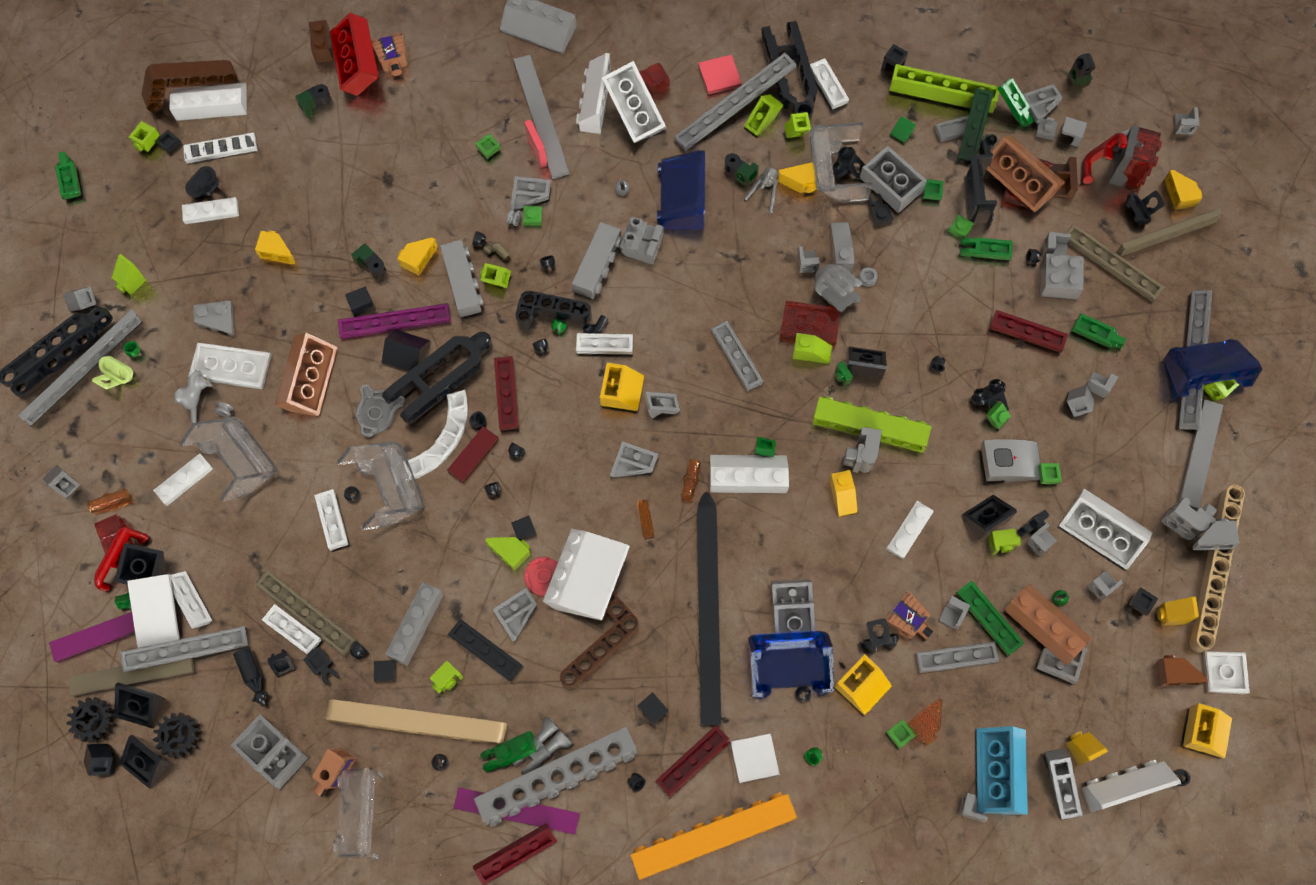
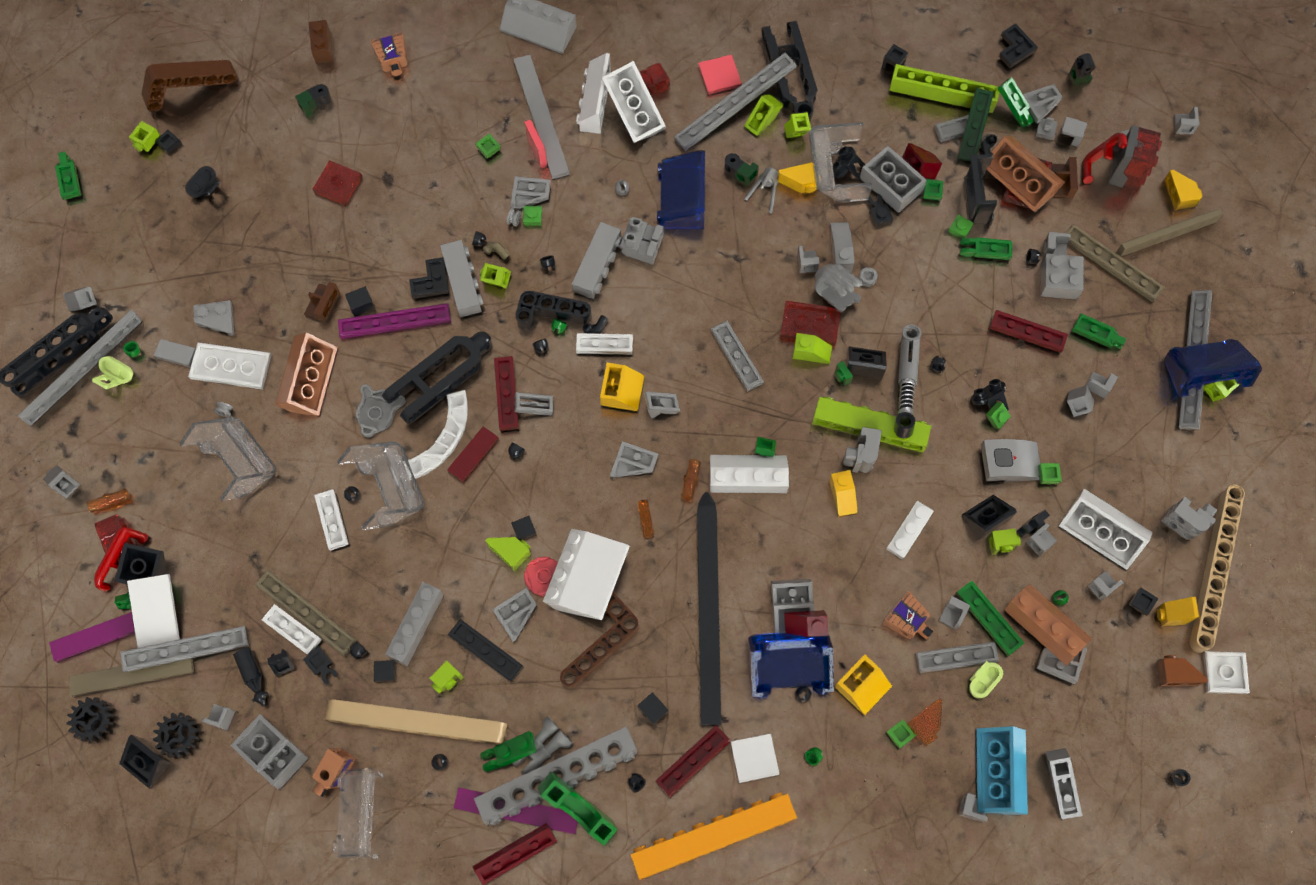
(98, 759): black panel -> none
(127, 276): lime slope -> none
(136, 705): black slope -> none
(174, 353): none -> light grey tile
(183, 479): white plate -> none
(189, 395): light grey animal -> none
(189, 600): white plate -> none
(209, 101): white slope -> none
(210, 210): white plate -> none
(220, 148): tile -> none
(220, 717): none -> light grey panel
(272, 247): yellow slope -> none
(321, 301): none -> reddish brown panel
(337, 182): none -> clear red plate
(353, 54): red brick -> none
(370, 260): leg -> none
(404, 350): black slope -> none
(417, 255): yellow slope -> none
(434, 283): none -> black plate
(477, 419): black hinge -> none
(493, 488): black hinge -> none
(529, 410): none -> light grey tile
(585, 813): none -> green arch
(806, 623): none -> dark red slope
(829, 84): white plate -> none
(873, 641): black bracket -> none
(903, 129): green slope -> none
(907, 380): none -> piece
(922, 161): none -> dark red slope
(985, 679): none -> yellowish green bracket
(1020, 46): none -> black plate
(1085, 747): yellow slope -> none
(1129, 786): white slope -> none
(1139, 206): black bracket -> none
(1201, 453): light grey tile -> none
(1207, 730): yellow slope -> none
(1219, 536): light grey slope -> none

